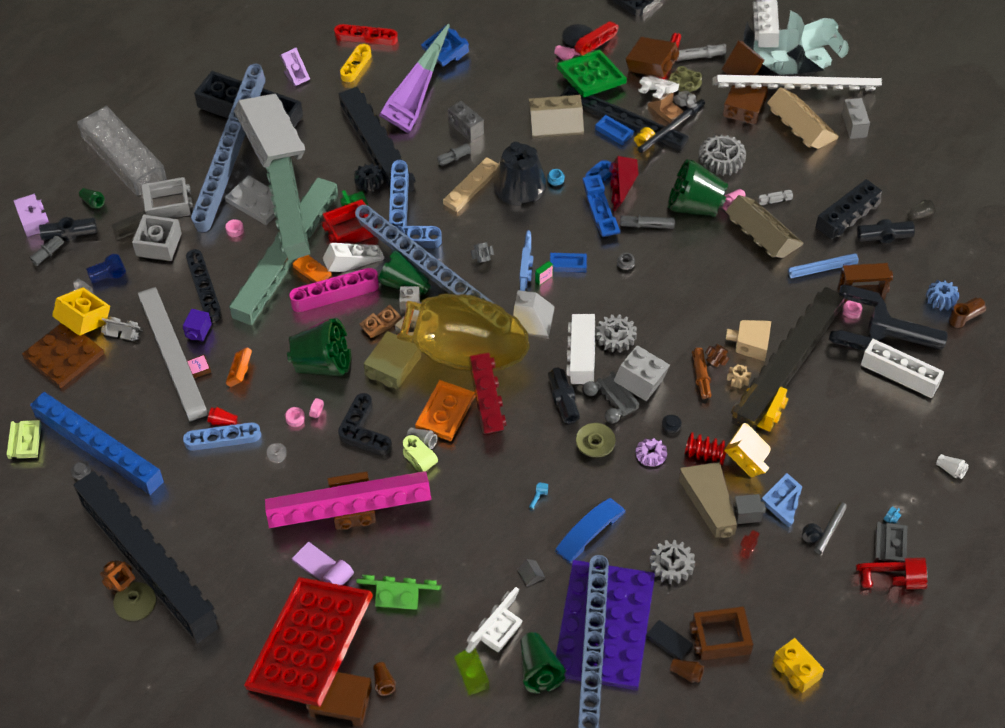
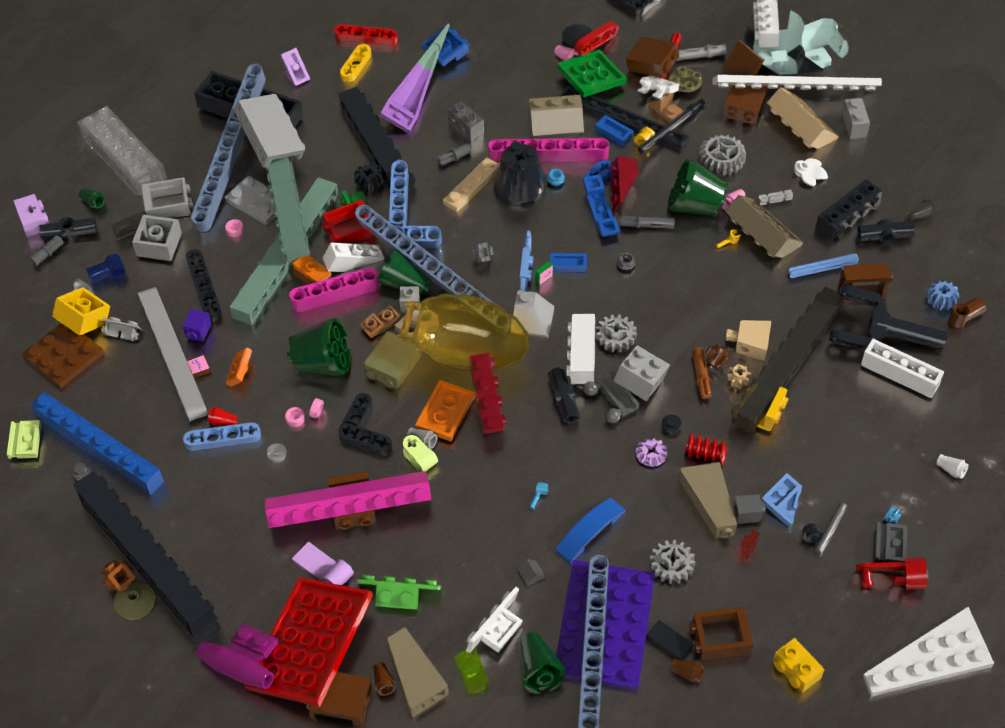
(242, 657): none -> magenta plate
(416, 674): none -> dark tan slope
(557, 149): none -> dark pink beam
(598, 434): olive dish -> none
(685, 98): light grey plate -> none
(731, 239): none -> yellow hand
(748, 450): bracket -> none
(810, 171): none -> white plate
(852, 309): bright pink tile -> none
(940, 654): none -> white wing

